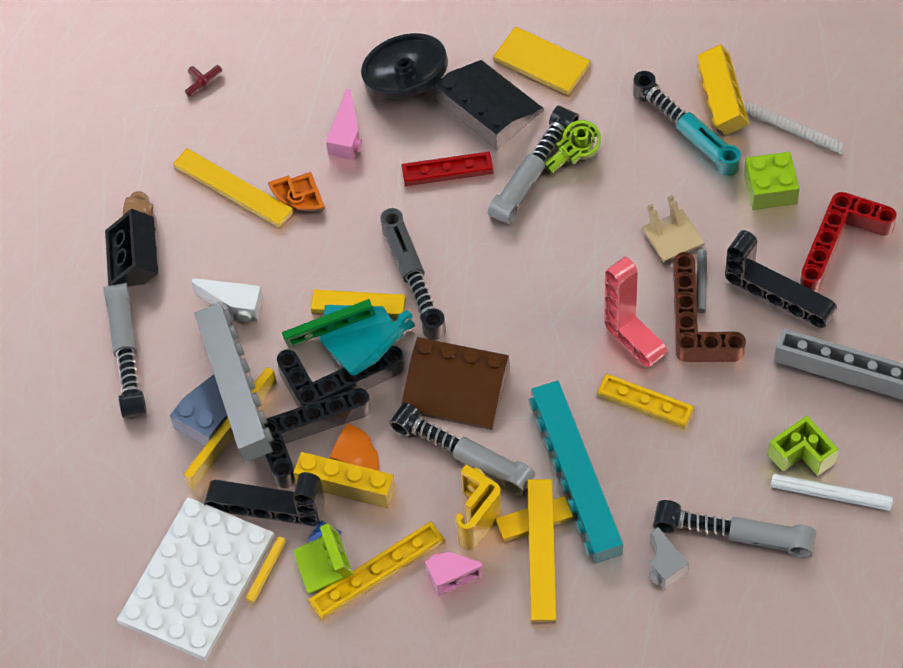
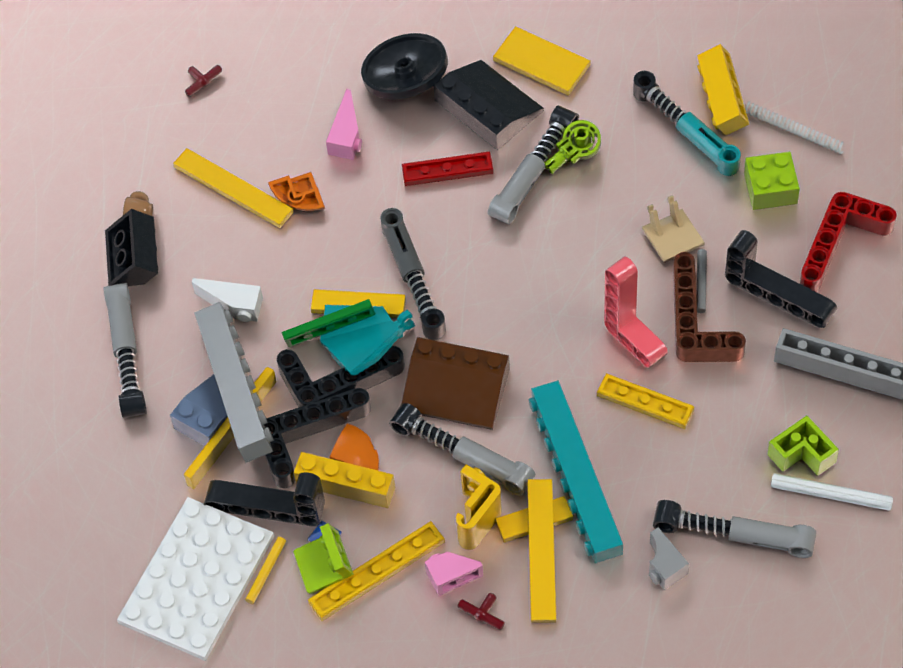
(481, 614): none -> dark red piece

